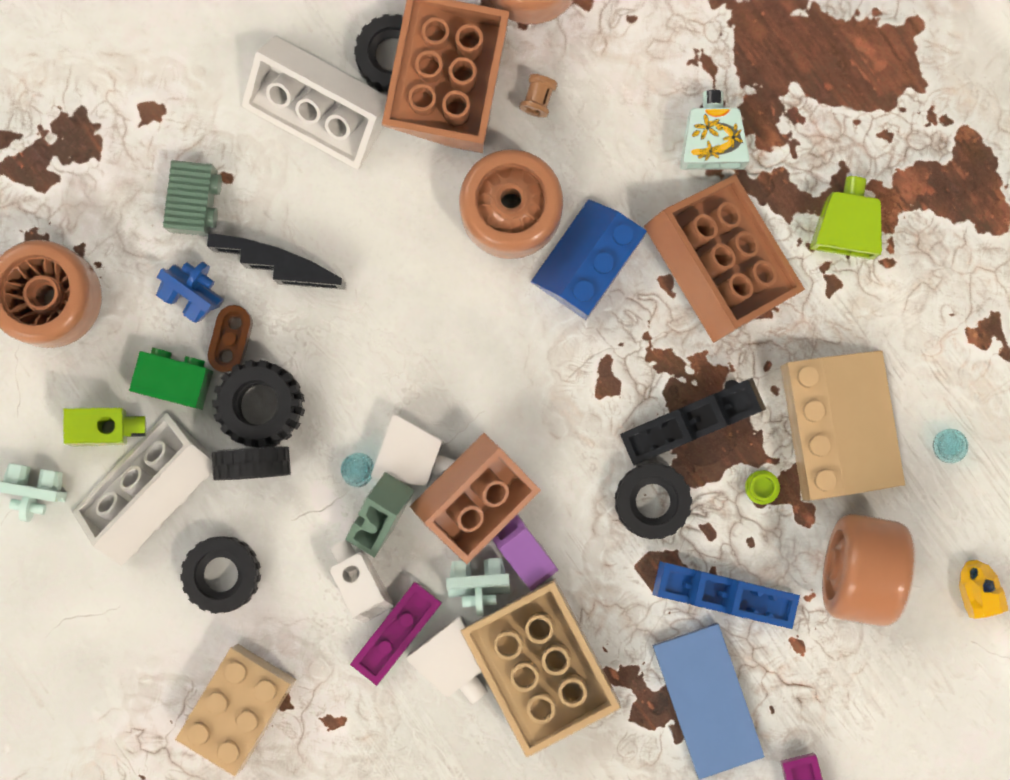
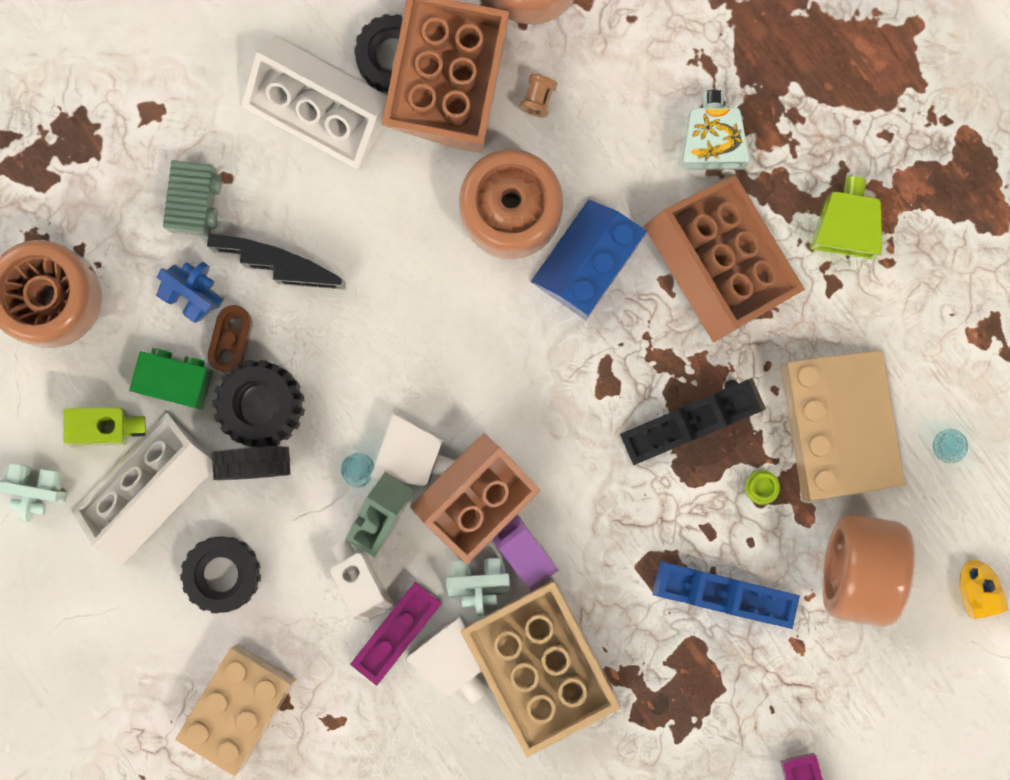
(679, 501): black tyre -> none
(708, 701): medium blue tile -> none

